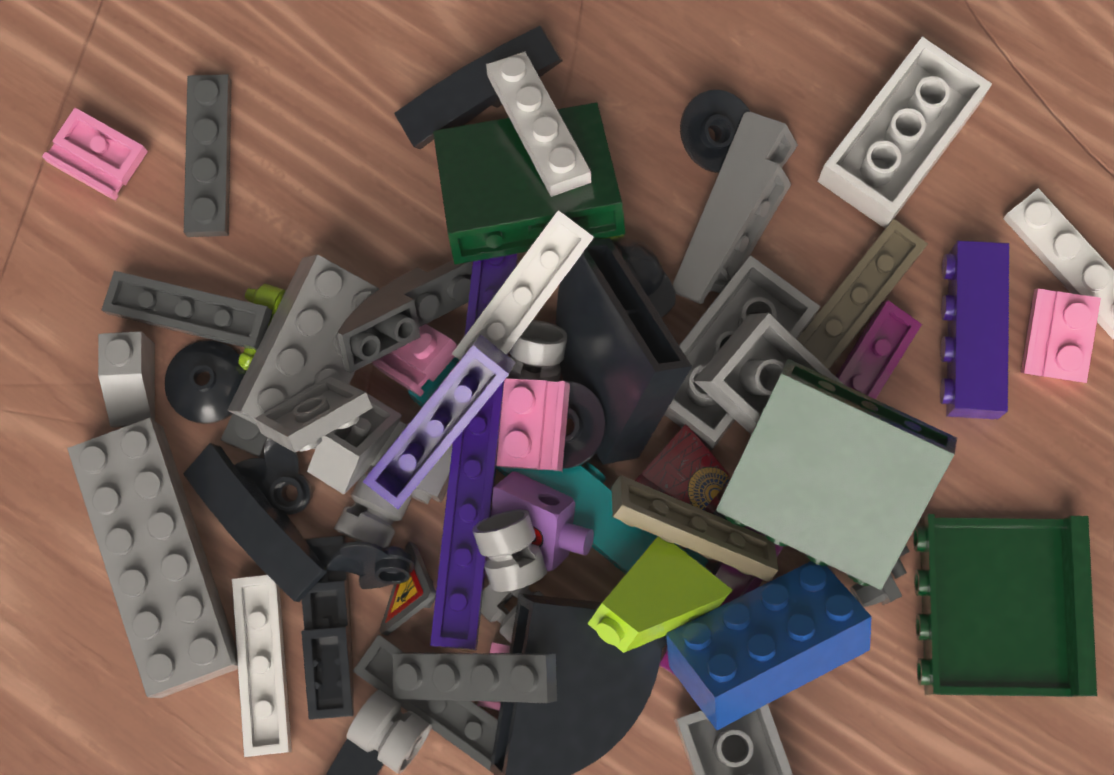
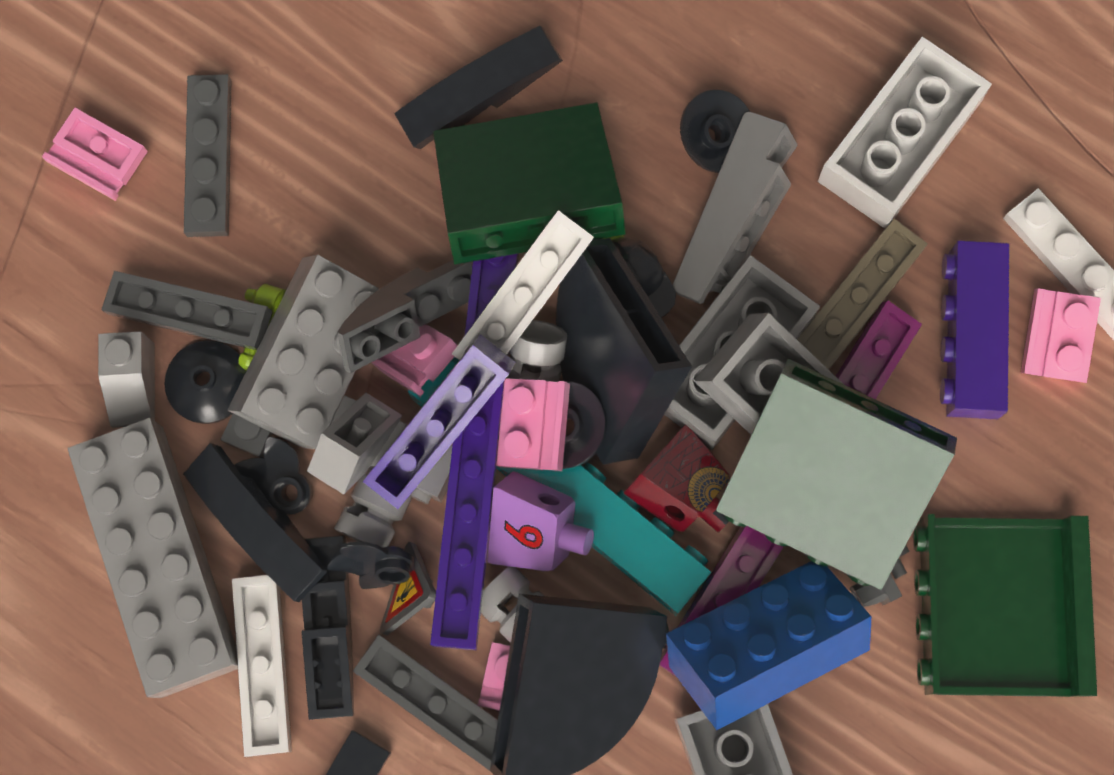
(313, 414): light grey plate -> none
(389, 731): light grey wheel -> none
(475, 676): dark grey plate -> none
(511, 556): light grey wheel -> none
(538, 124): white plate -> none
(657, 597): lime slope -> none
(693, 528): dark tan plate -> none

